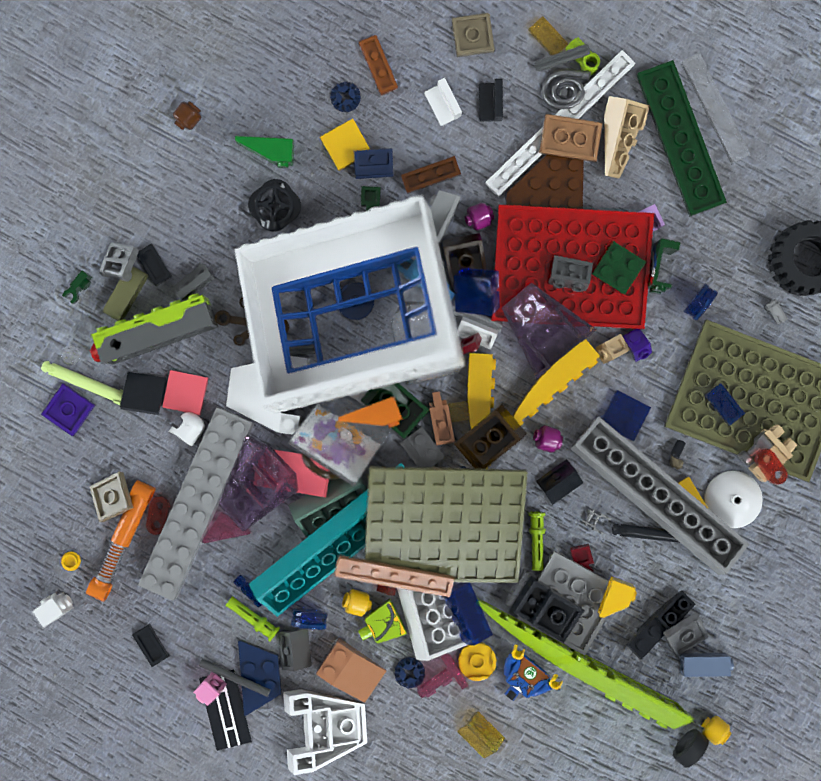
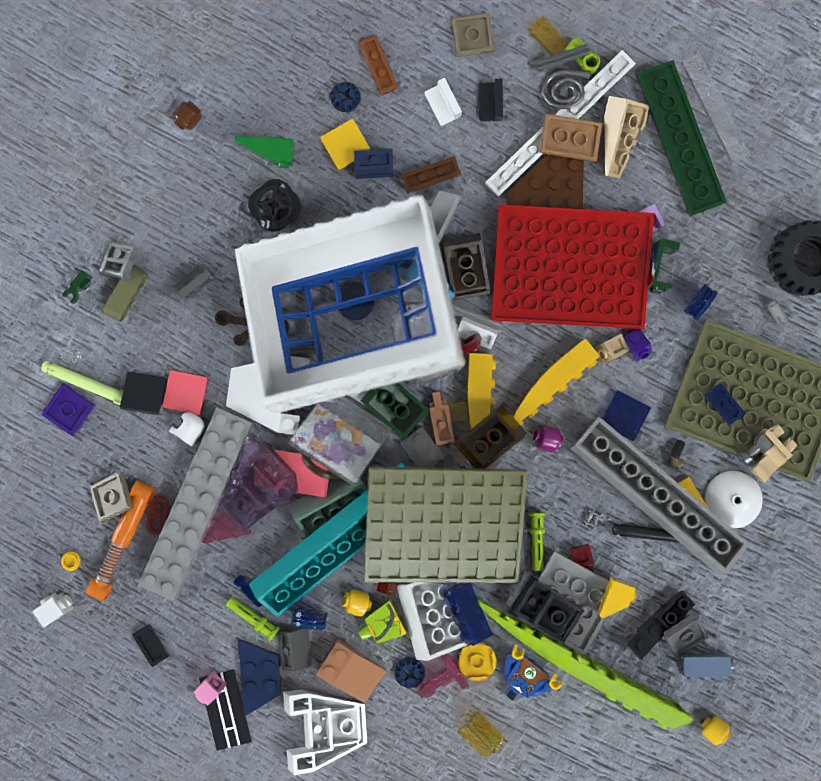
(153, 330): dark grey piece -> none
(154, 265): black tile -> none
(235, 678): dark grey bar -> none
(370, 197): dark green plate -> none
(379, 414): orange slope -> none
(394, 576): plate -> none
(474, 289): clear blue piece -> none
(479, 216): magenta head -> none
(544, 327): clear purple wedge -> none
(559, 481): black panel -> none
(570, 273): dark grey bracket -> none
(618, 267): dark green plate -> none
(690, 748): black tyre -> none
(771, 467): clear red plate -> none

